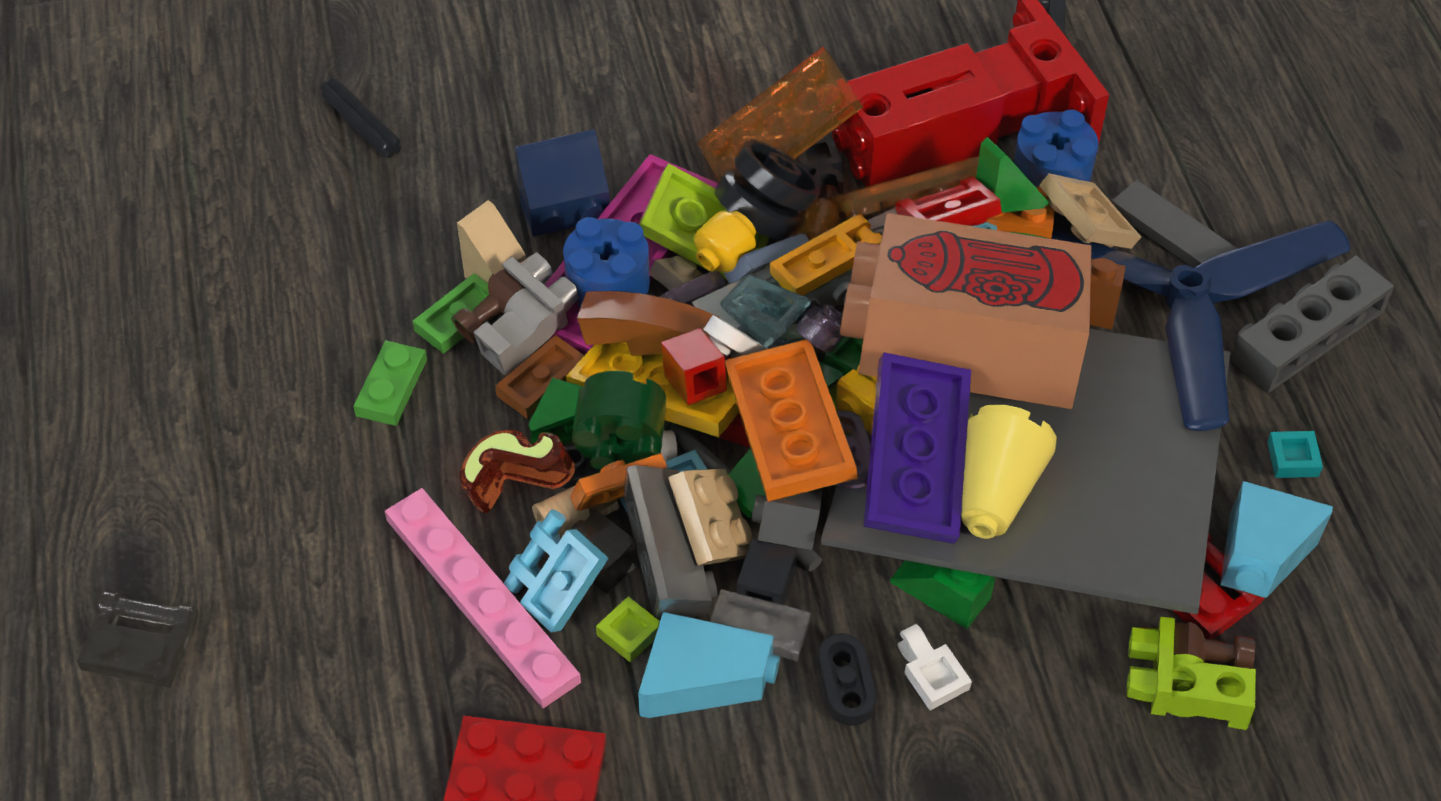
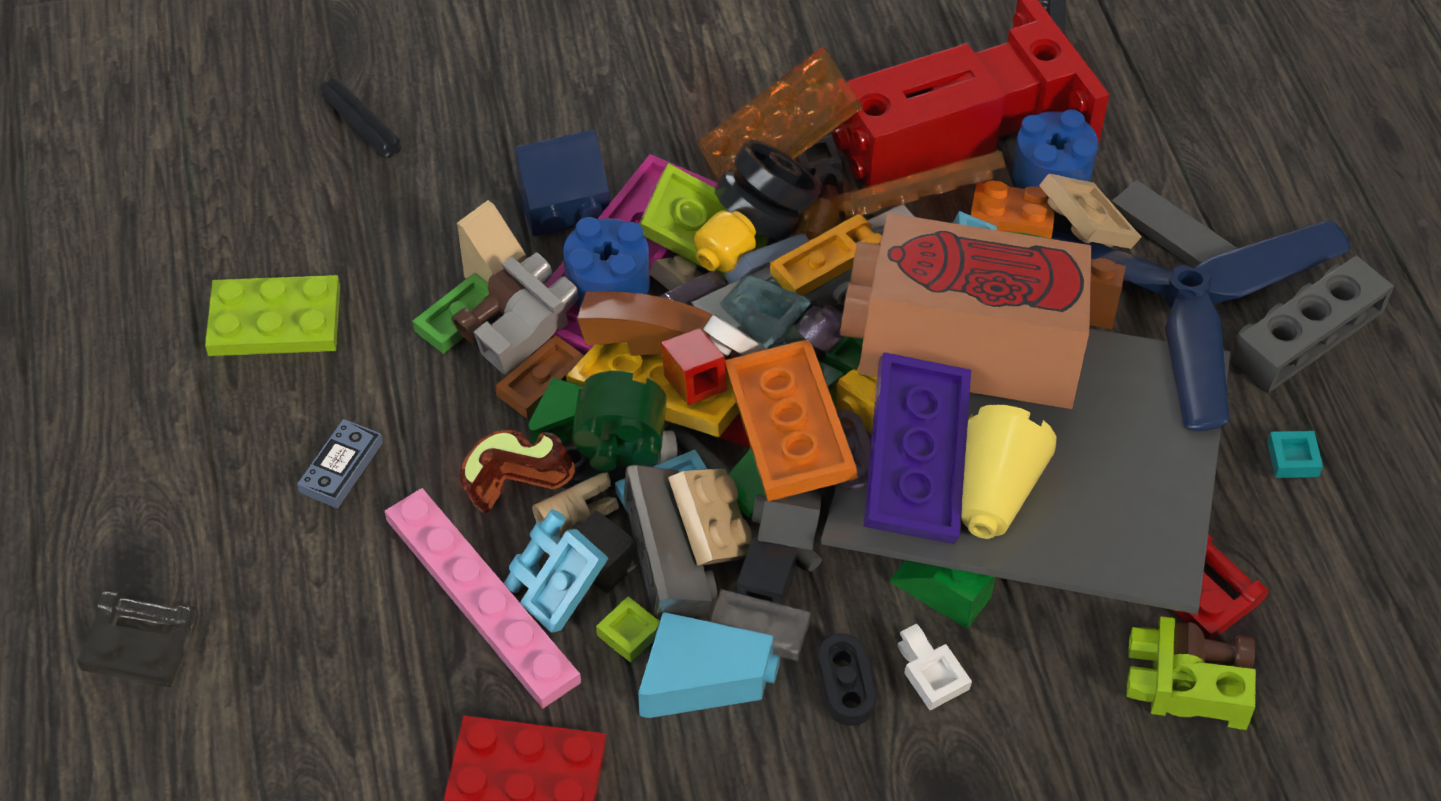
(273, 315): none -> lime plate
(340, 463): none -> tile
(390, 383): bright green plate -> none
(609, 483): orange plate -> none
(964, 204): red plate -> none
(1006, 180): green slope -> none
(1269, 537): medium azure slope -> none

